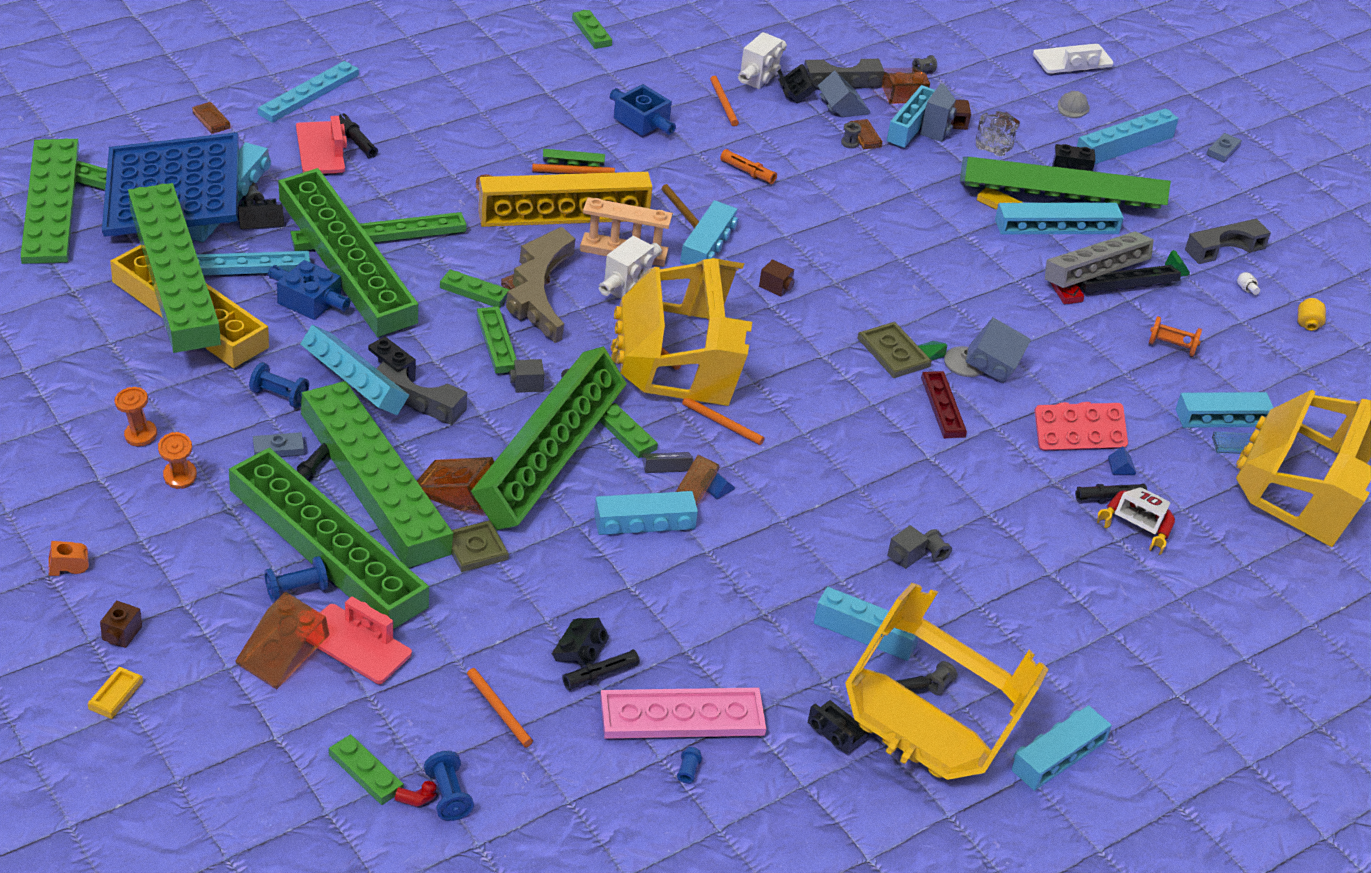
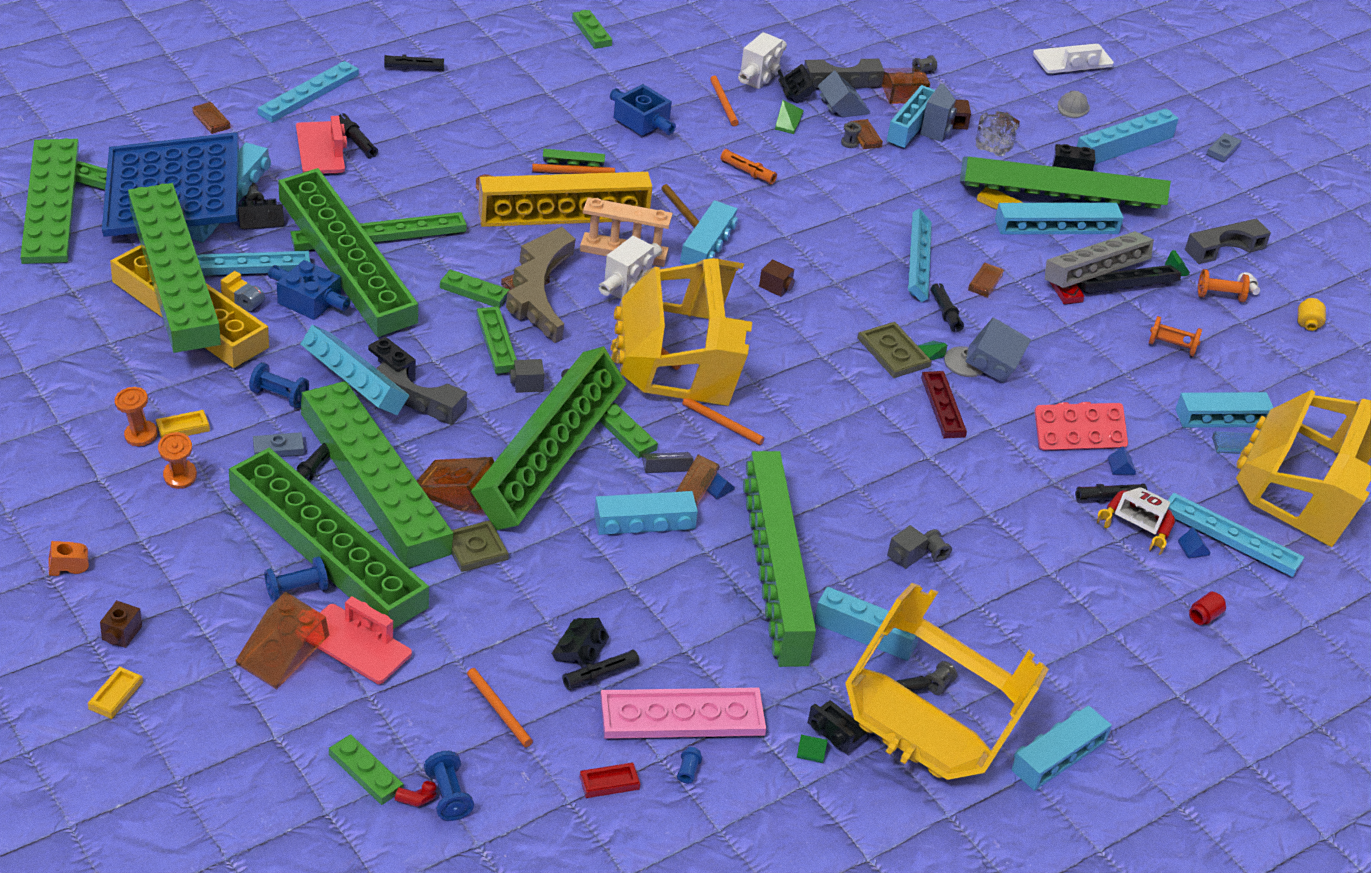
(186, 423): none -> yellow tile
(241, 292): none -> leg
(413, 62): none -> black pin
(609, 780): none -> red tile
(779, 560): none -> bright green brick
(788, 117): none -> bright green slope
(812, 748): none -> green slope
(920, 256): none -> medium azure plate
(949, 312): none -> black pin
(985, 280): none -> clear orange tile
(1193, 544): none -> blue slope
(1206, 283): none -> orange hose
(1207, 608): none -> red brick
(1235, 535): none -> medium azure plate

